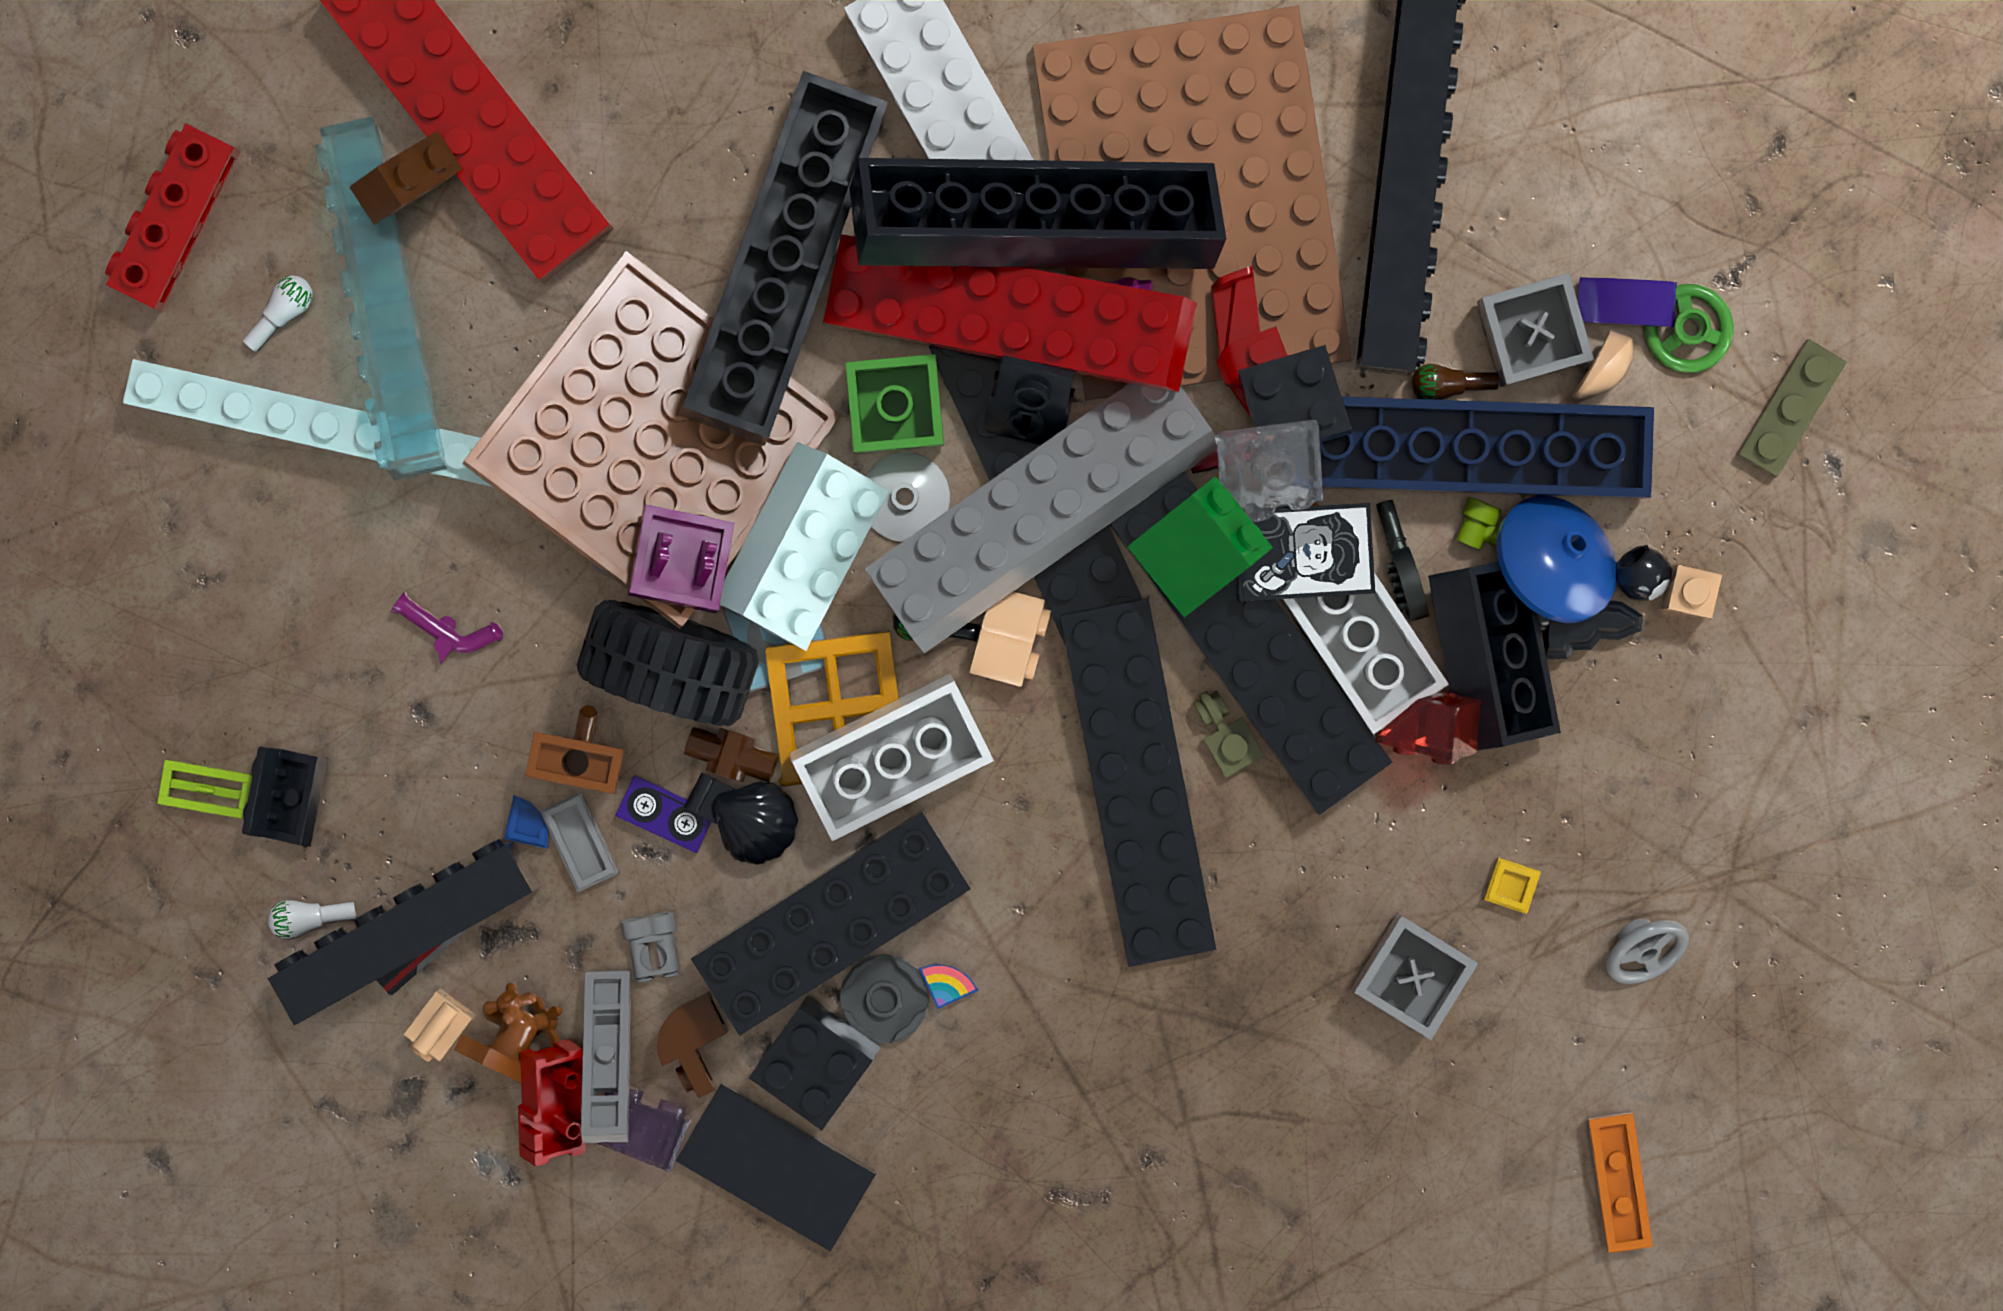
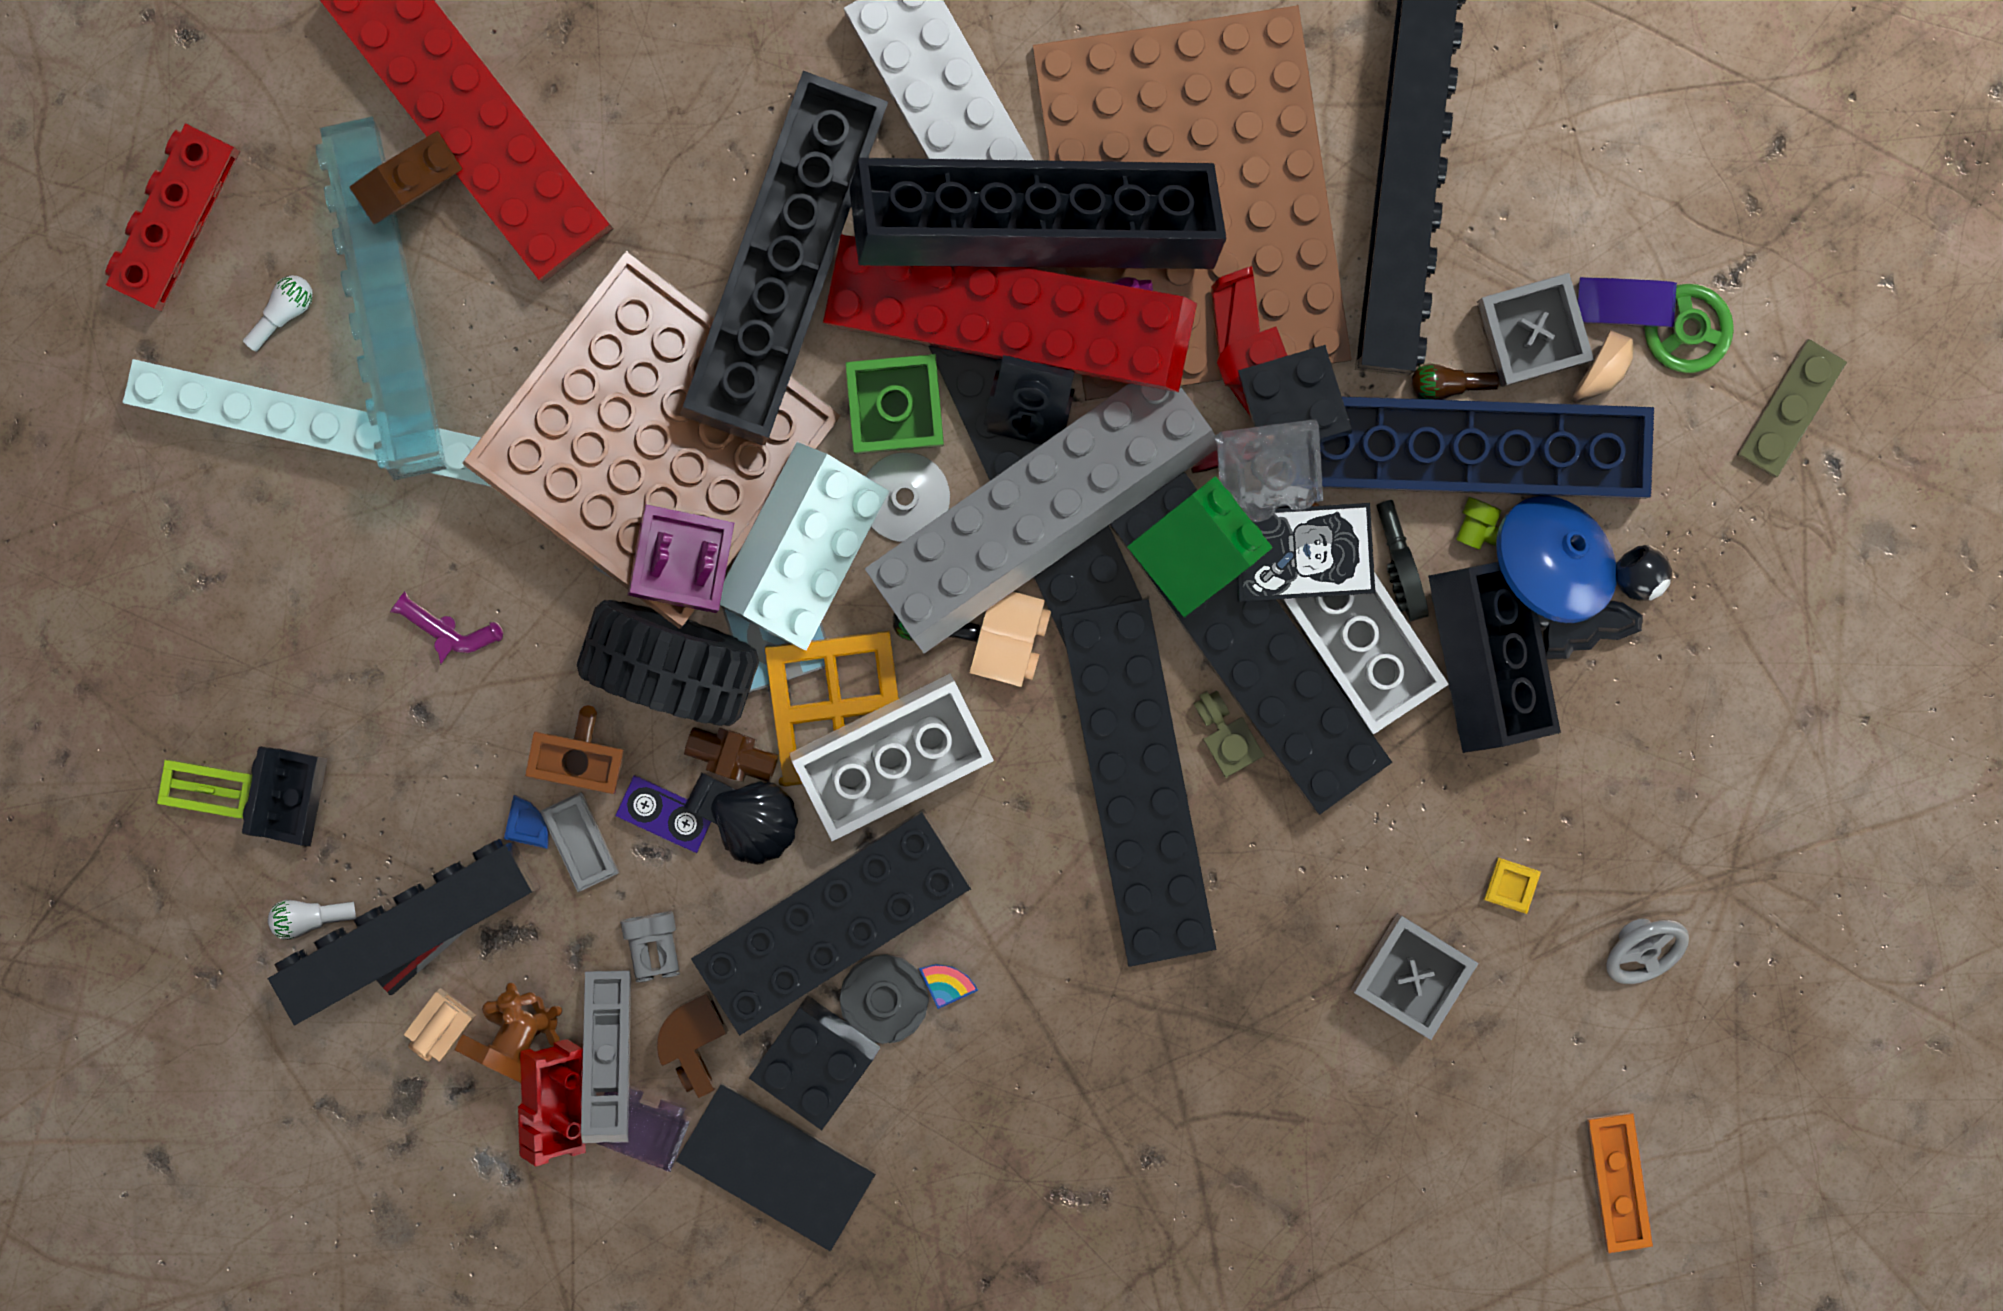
(1435, 726): clear red slope -> none
(1692, 592): light nougat brick -> none

